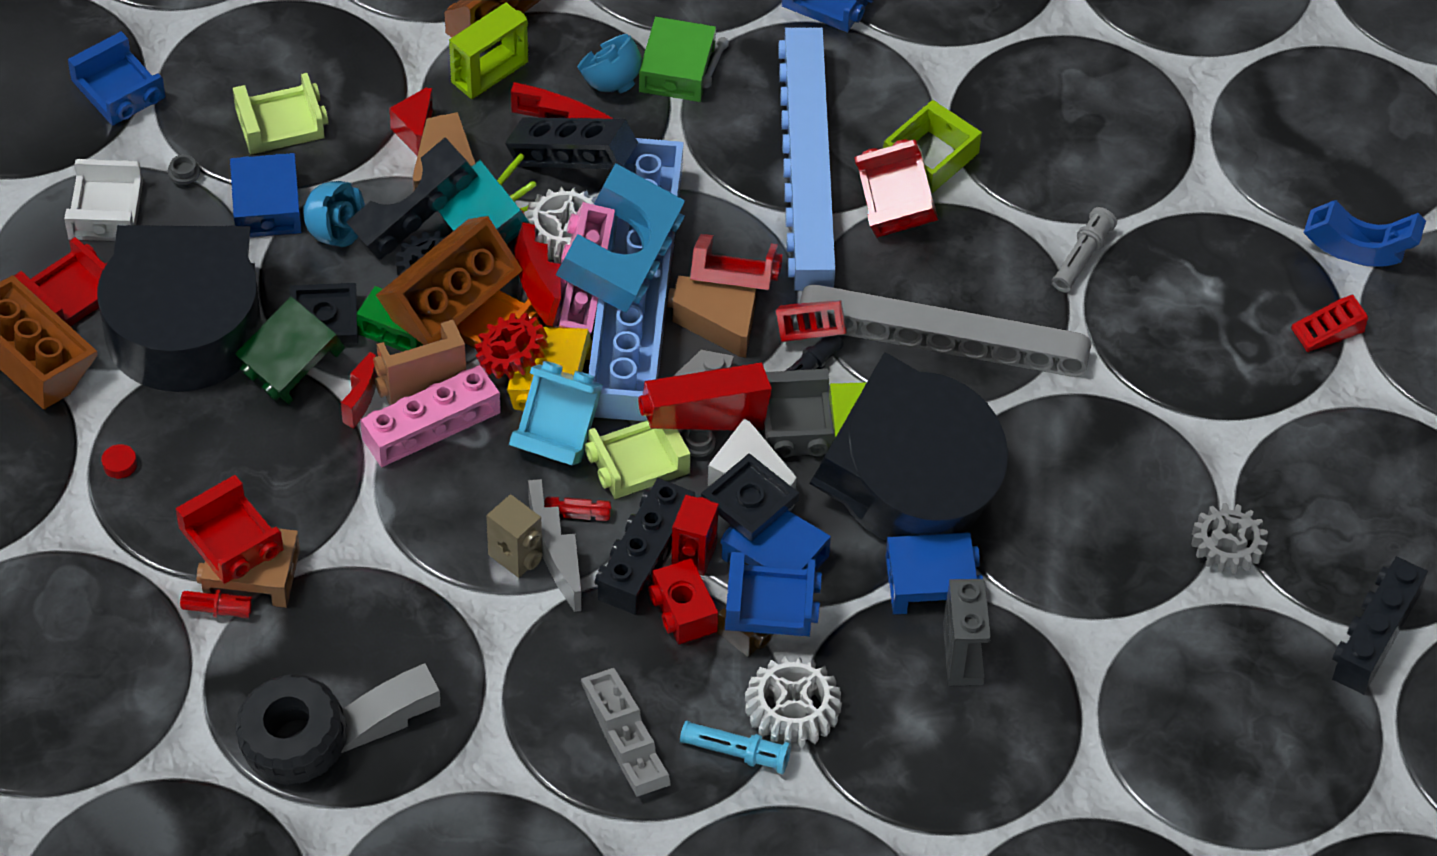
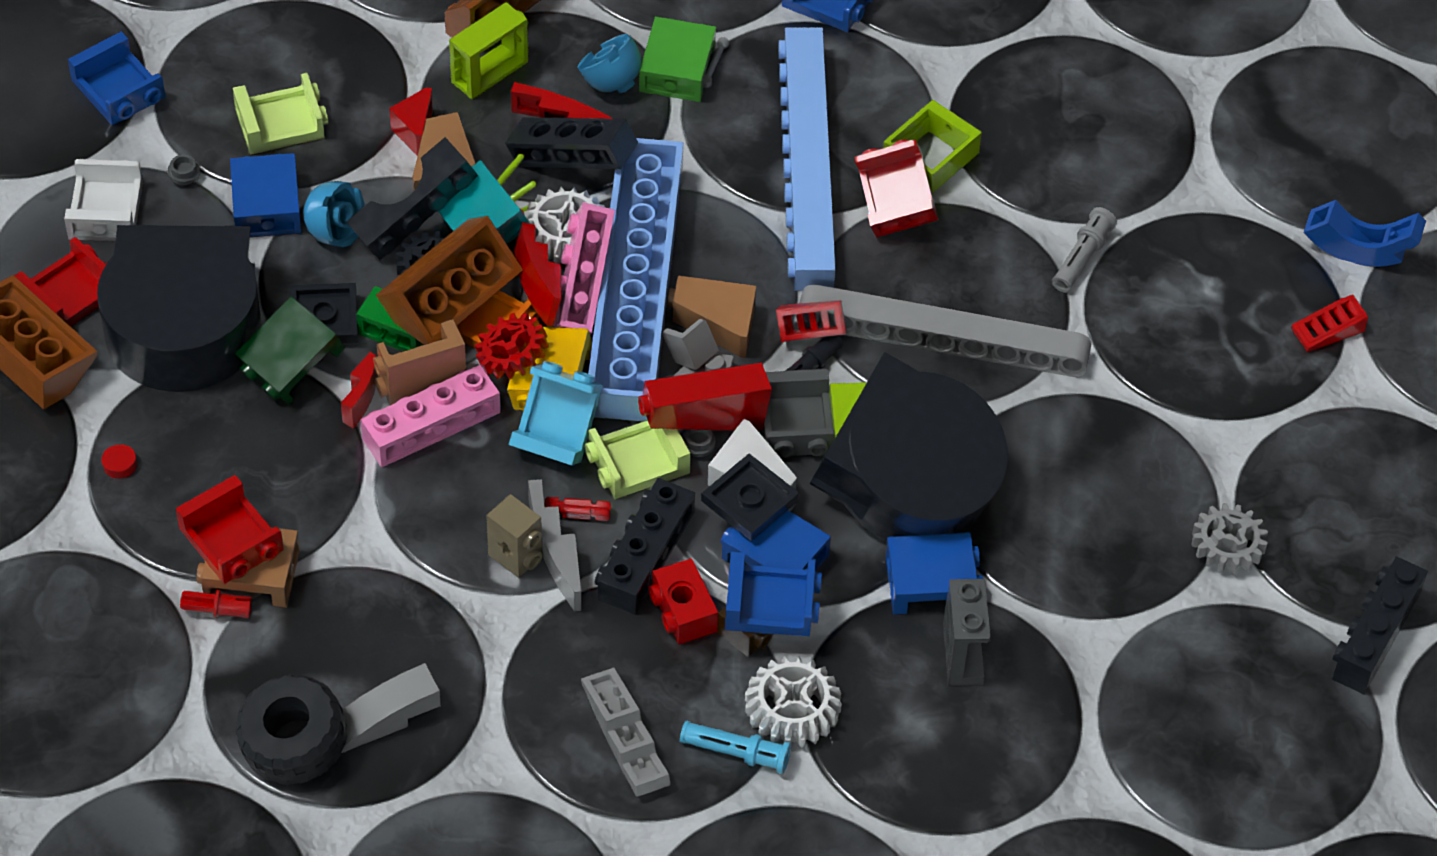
(620, 276): dark azure arch -> none
(692, 346): none -> light grey panel
(695, 532): red brick -> none
(734, 270): red panel -> none

